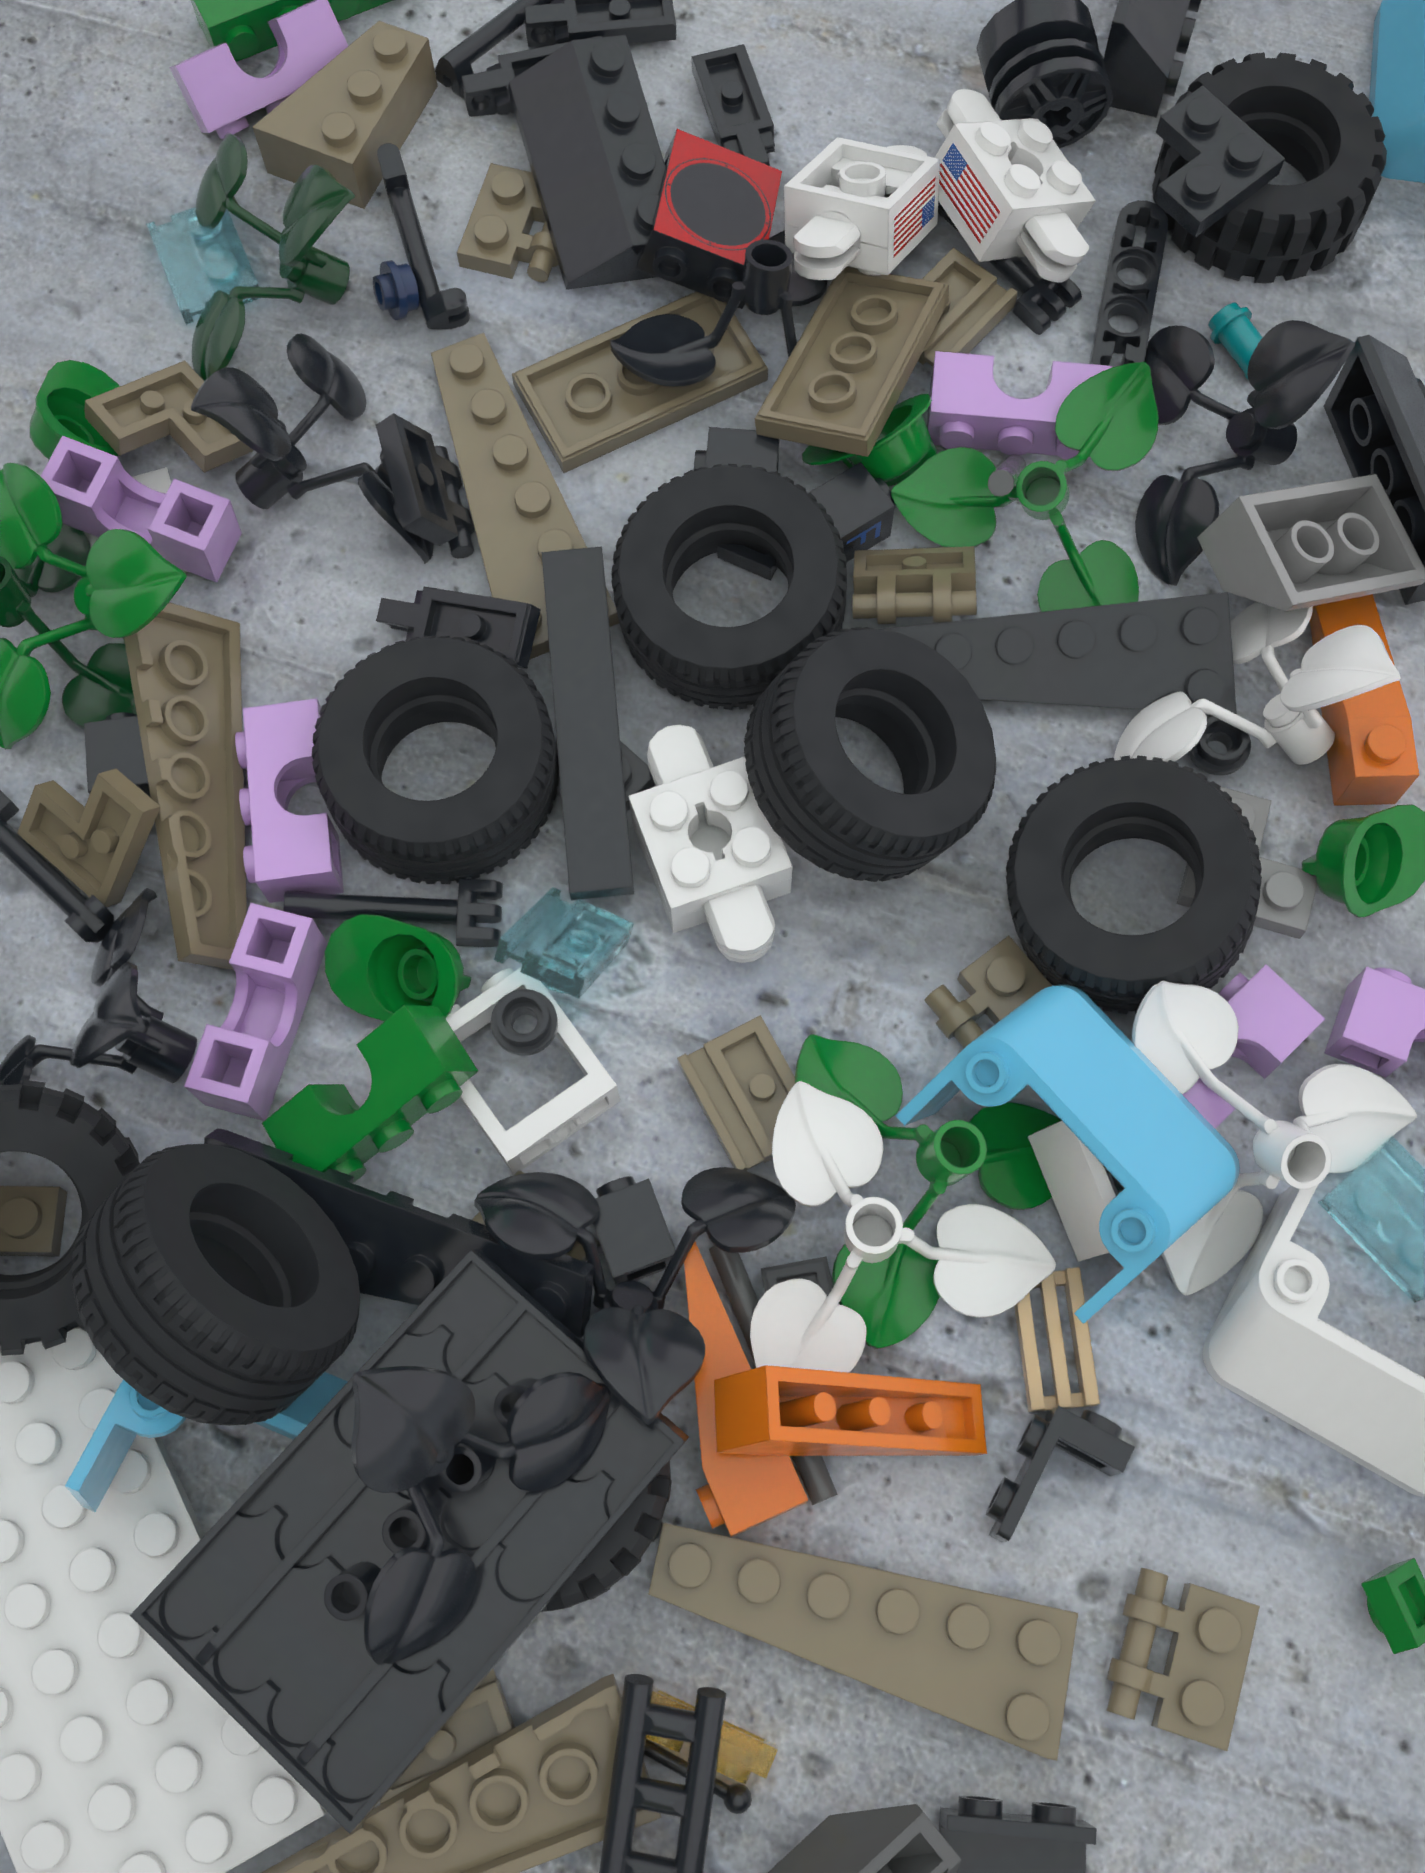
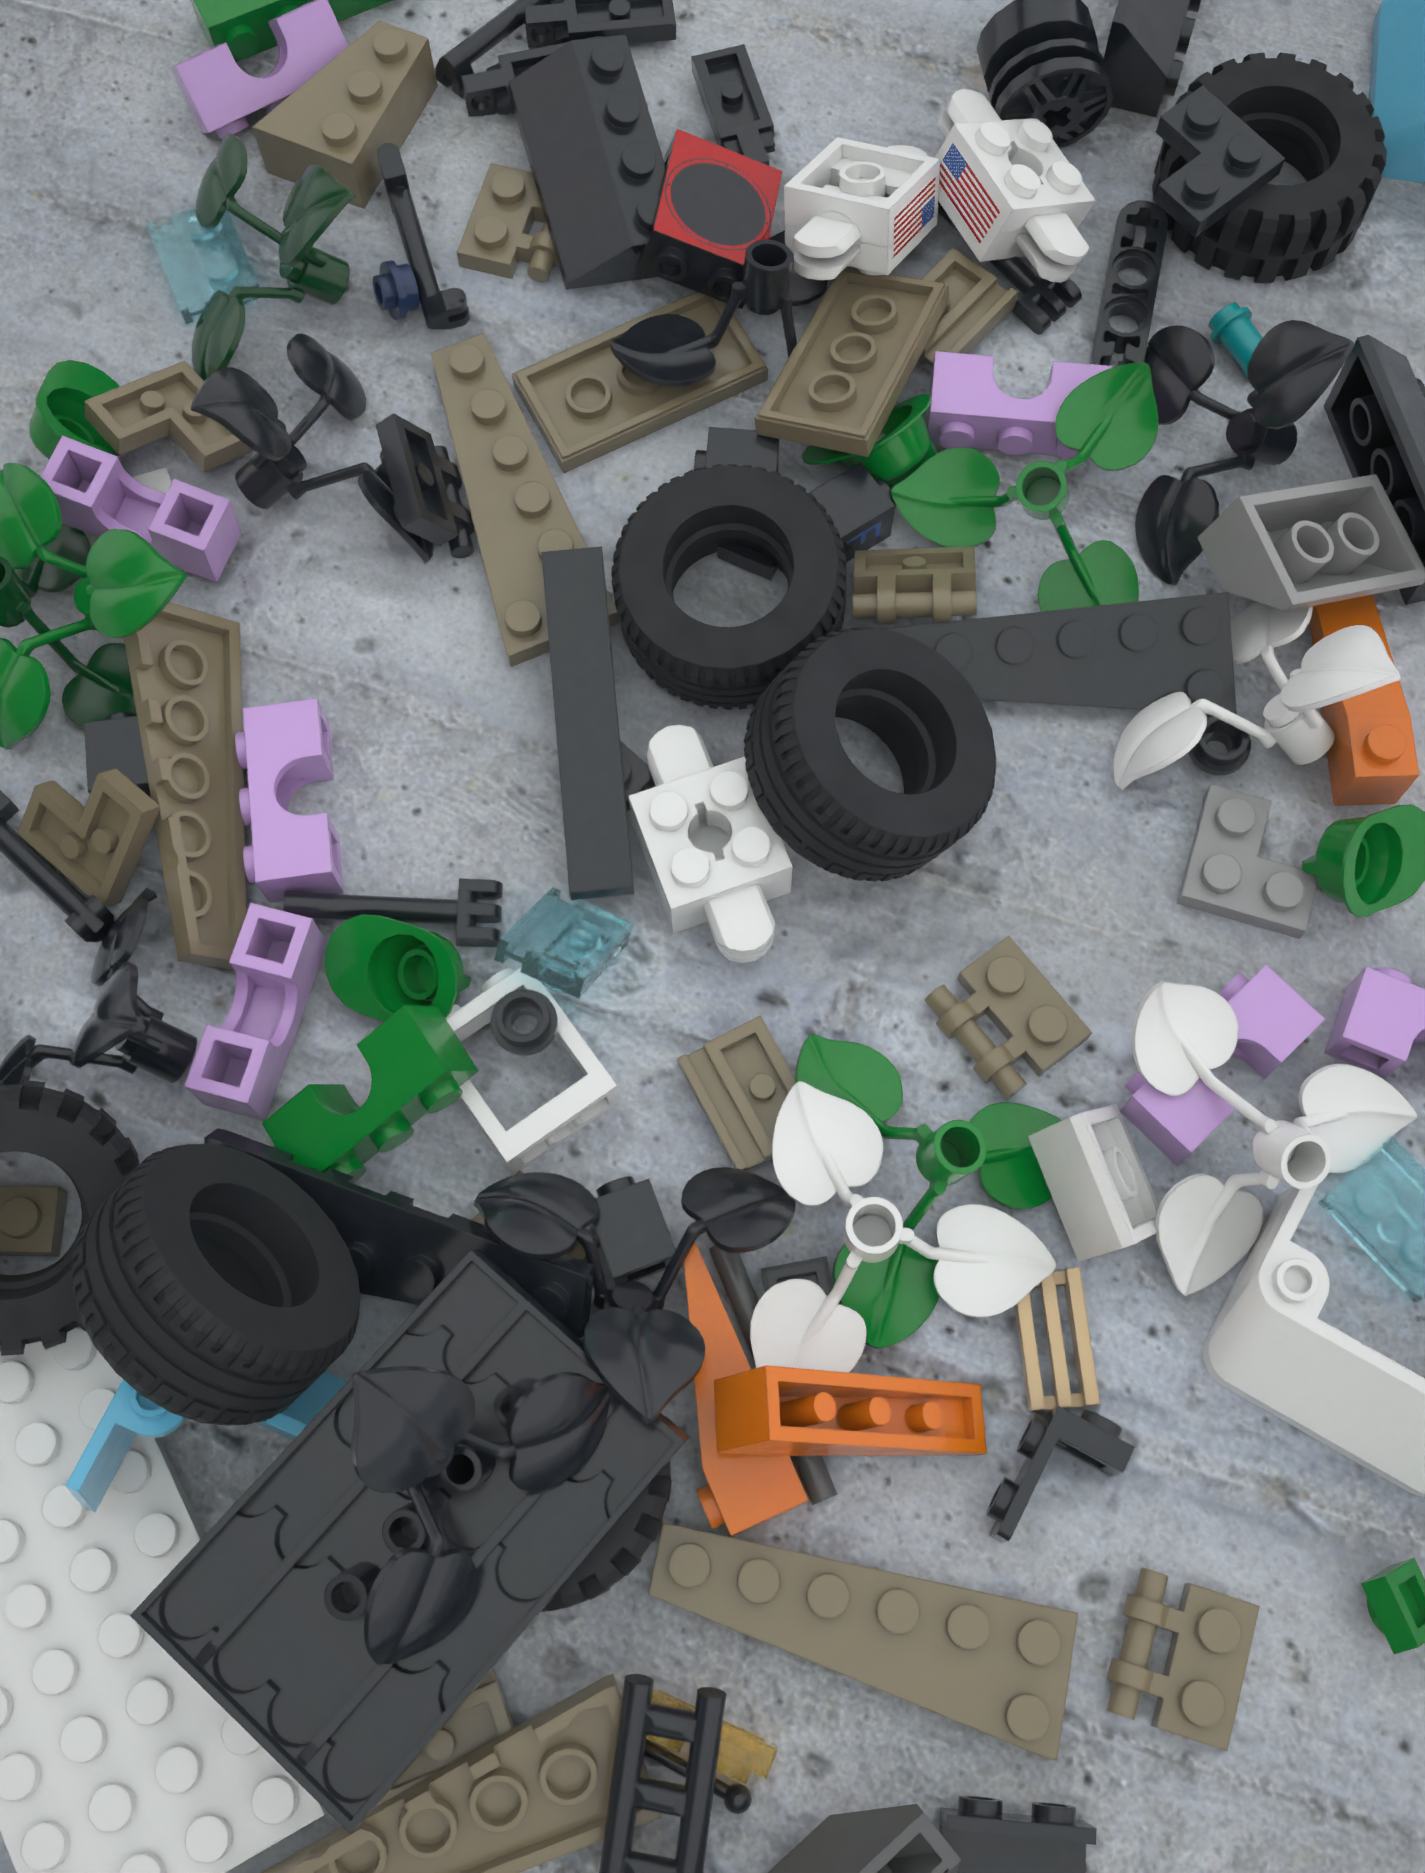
(421, 686): black tyre -> none
(491, 621): black hinge -> none
(1006, 475): dark grey bar -> none
(1115, 1105): medium azure windscreen -> none
(1140, 802): black tyre -> none

